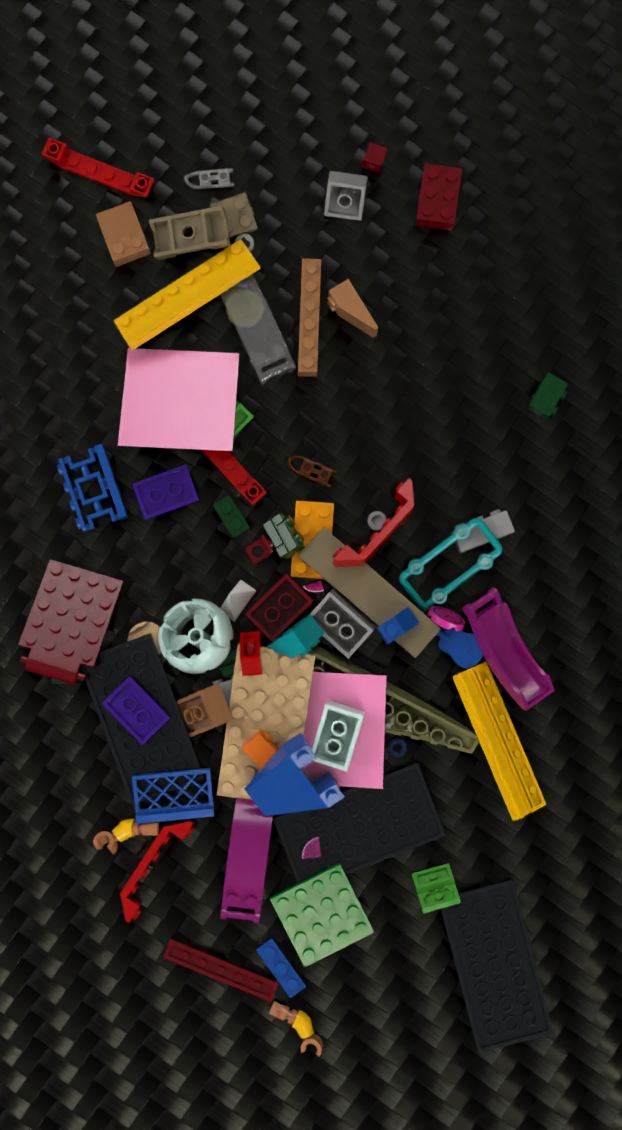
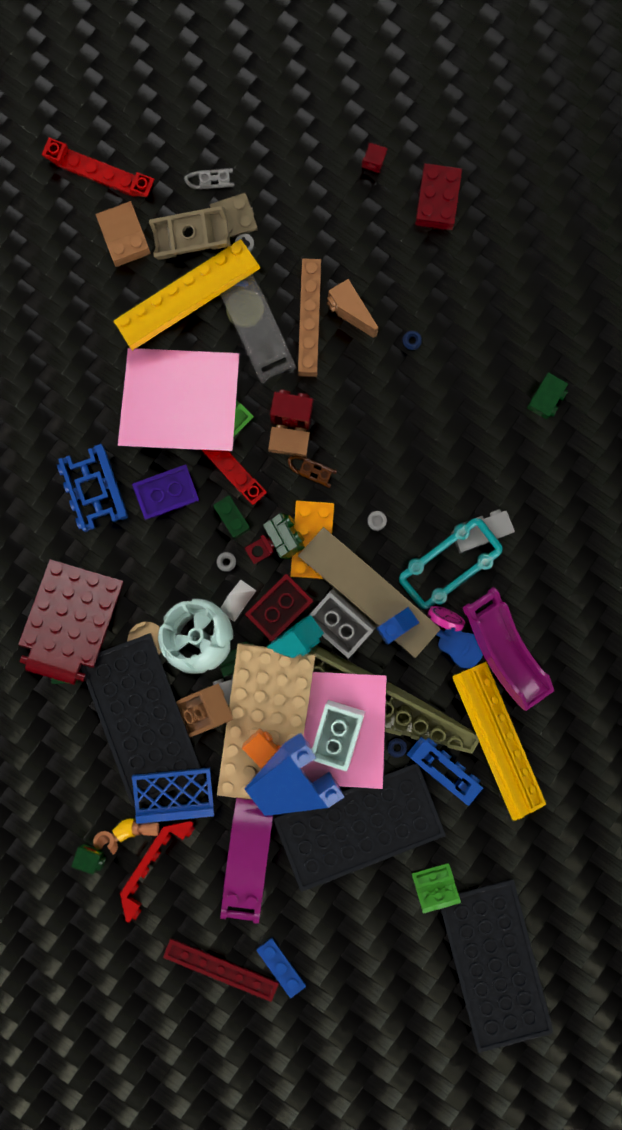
(89, 859): none -> dark green brick
(136, 710): dark purple plate -> none
(221, 557): none -> light grey plate
(250, 653): red arch -> none
(289, 441): none -> medium nougat brick
(291, 409): none -> dark red brick
(302, 1024): nougat piece -> none
(311, 849): clear purple tile -> none
(314, 589): tile -> none
(321, 914): plate -> none
(345, 195): light grey slope -> none
(348, 557): red slope -> none
(412, 334): none -> dark blue plate
(468, 790): none -> blue brick

